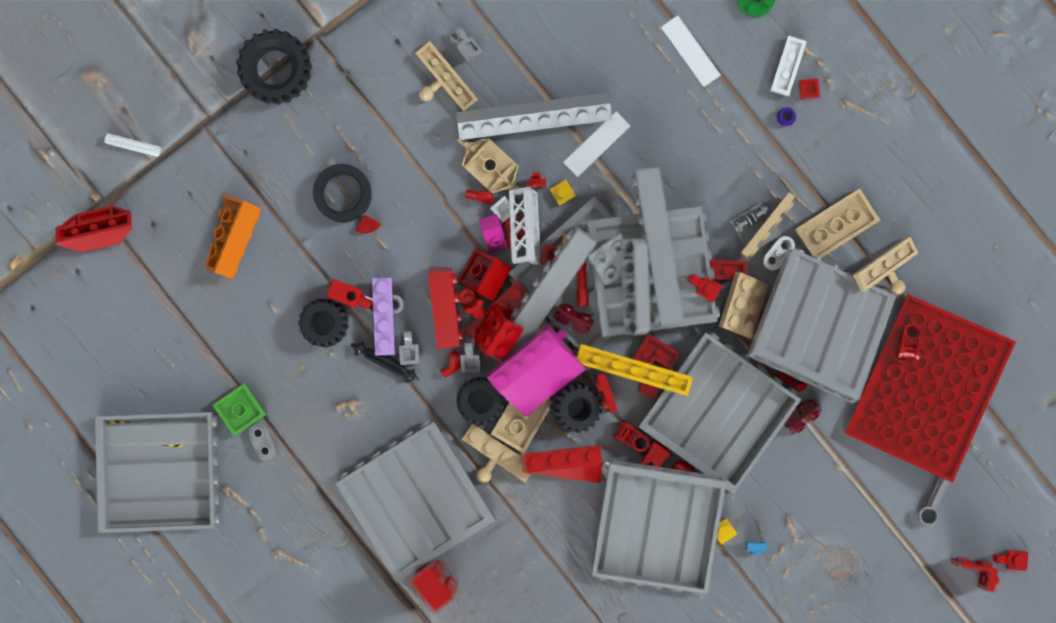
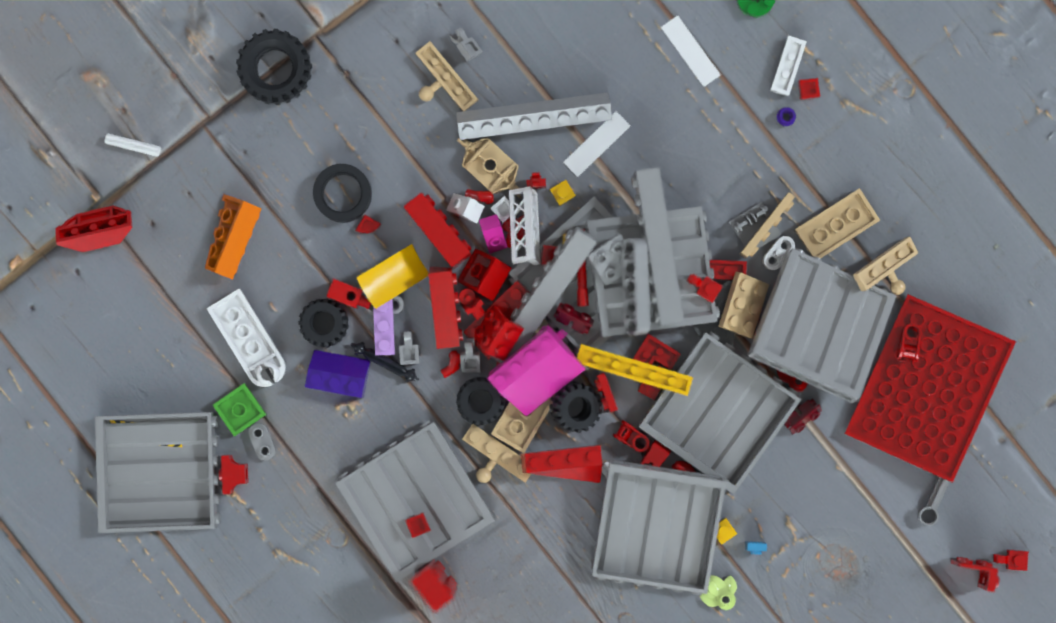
(232, 474): none -> red brick
(248, 339): none -> white plate
(338, 373): none -> dark purple slope
(392, 276): none -> yellow sticker
(418, 525): none -> red plate
(437, 230): none -> red brick
(465, 207): none -> white brick
(718, 590): none -> yellowish green plate

